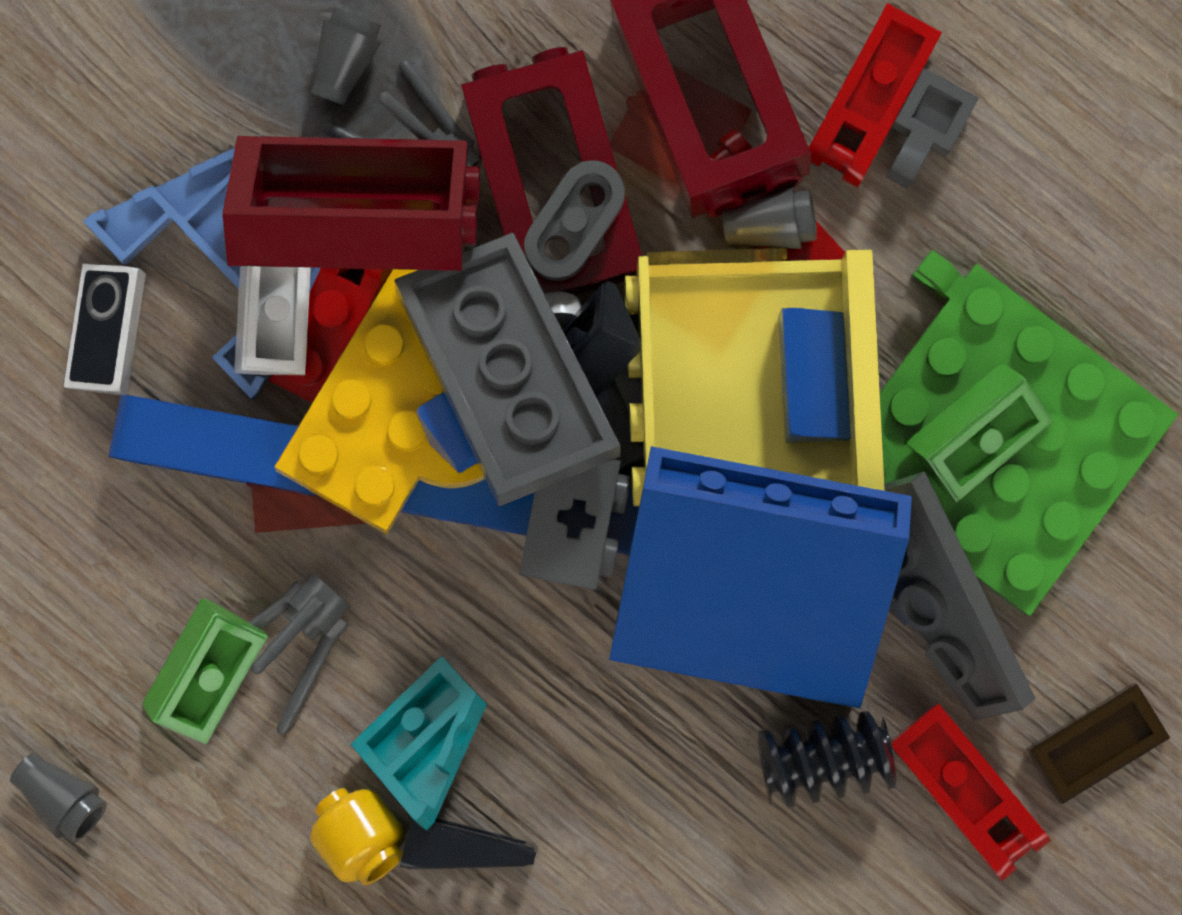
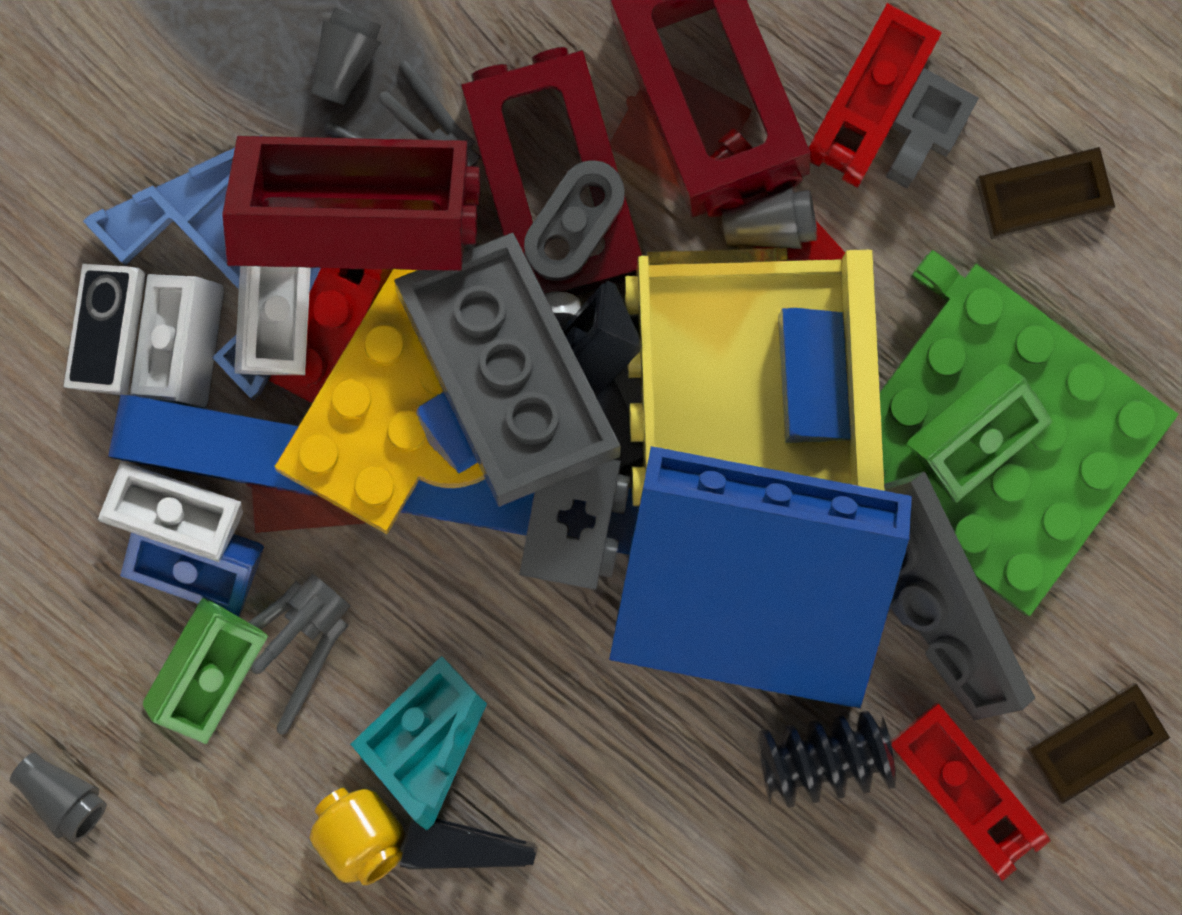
(171, 511): none -> white slope
(177, 339): none -> white slope
(193, 575): none -> blue slope
(1045, 193): none -> dark brown tile

